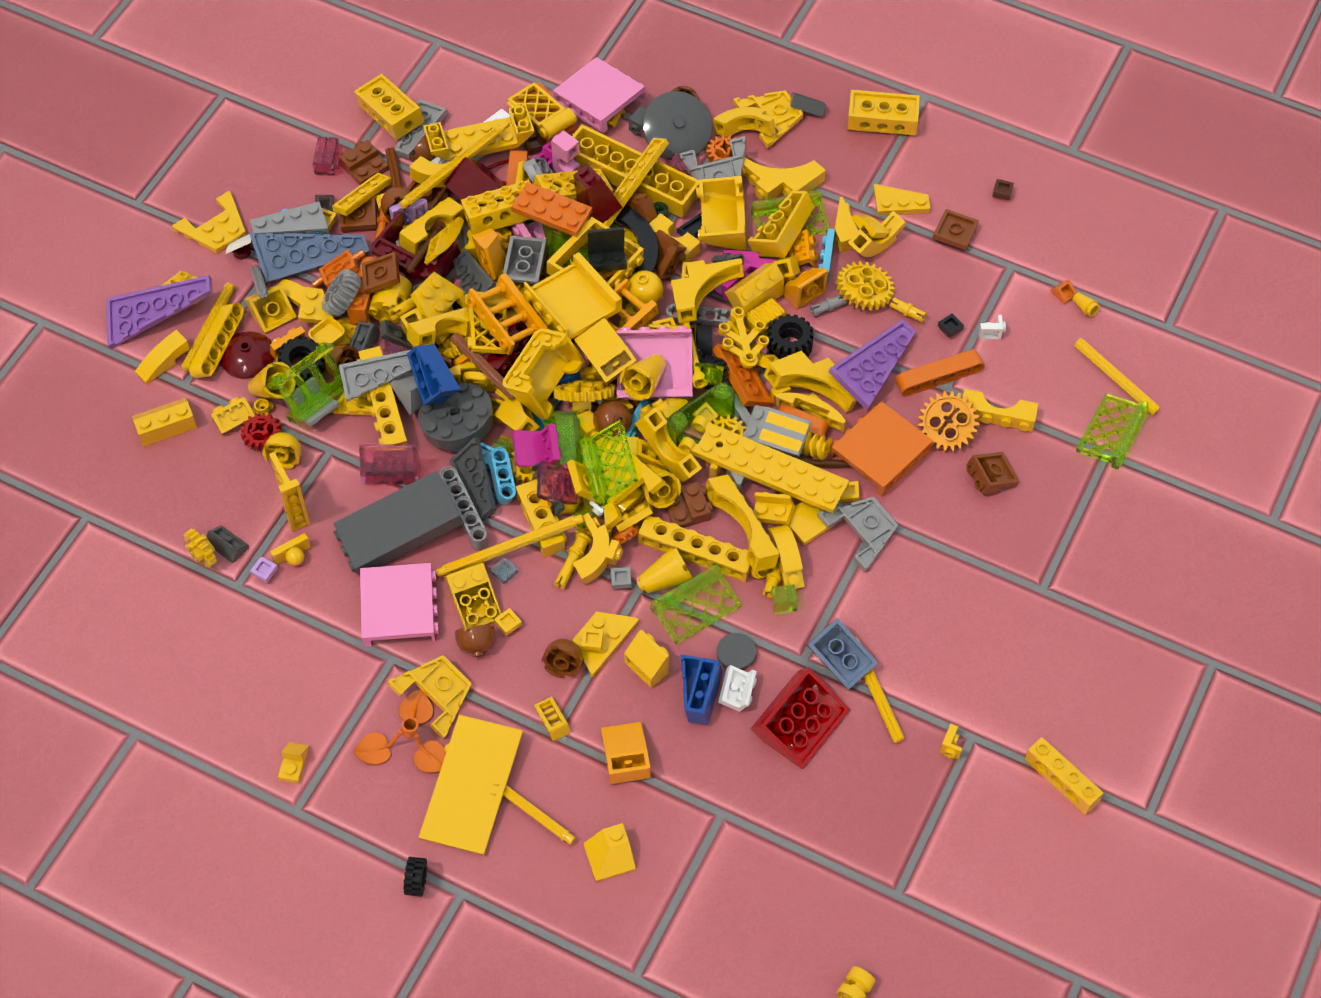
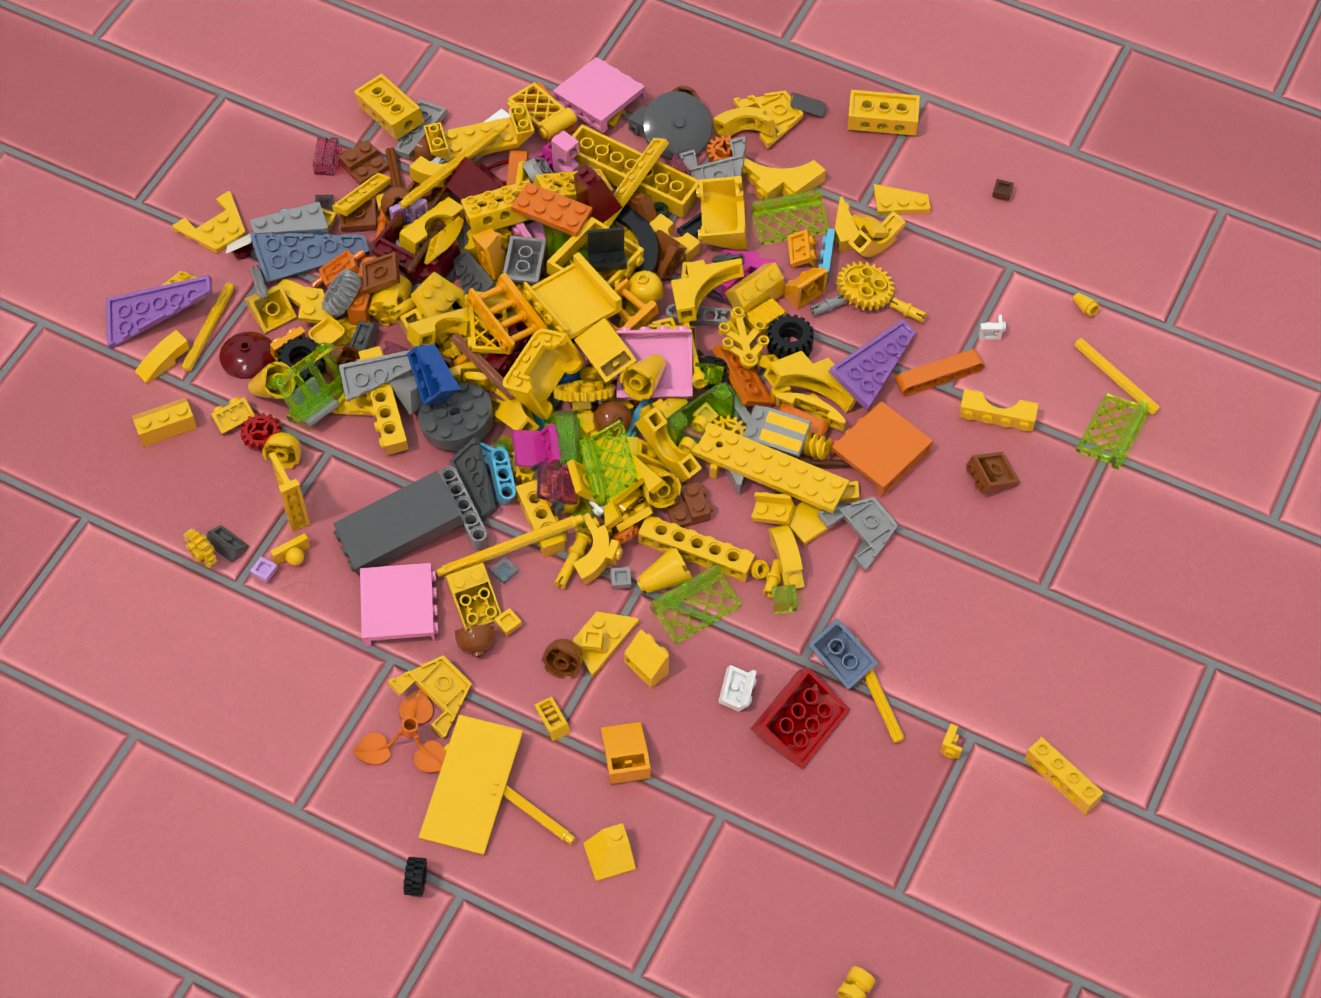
(216, 340): yellow beam -> none
(262, 403): yellow plate -> none
(293, 762): yellow slope -> none
(389, 464): clear pink slope -> none
(394, 333): dark grey slope -> none
(534, 143): reddish brown plate -> none
(700, 686): blue wedge -> none
(704, 339): black tyre -> none
(725, 495): yellow arch -> none
(736, 650): dark grey tile -> none
(783, 226): yellow wedge -> none
(789, 267): yellow brick -> none
(950, 325): black plate -> none
(955, 229): dark orange plate -> none
(963, 430): light orange gear -> none
(1064, 291): orange slope -> none

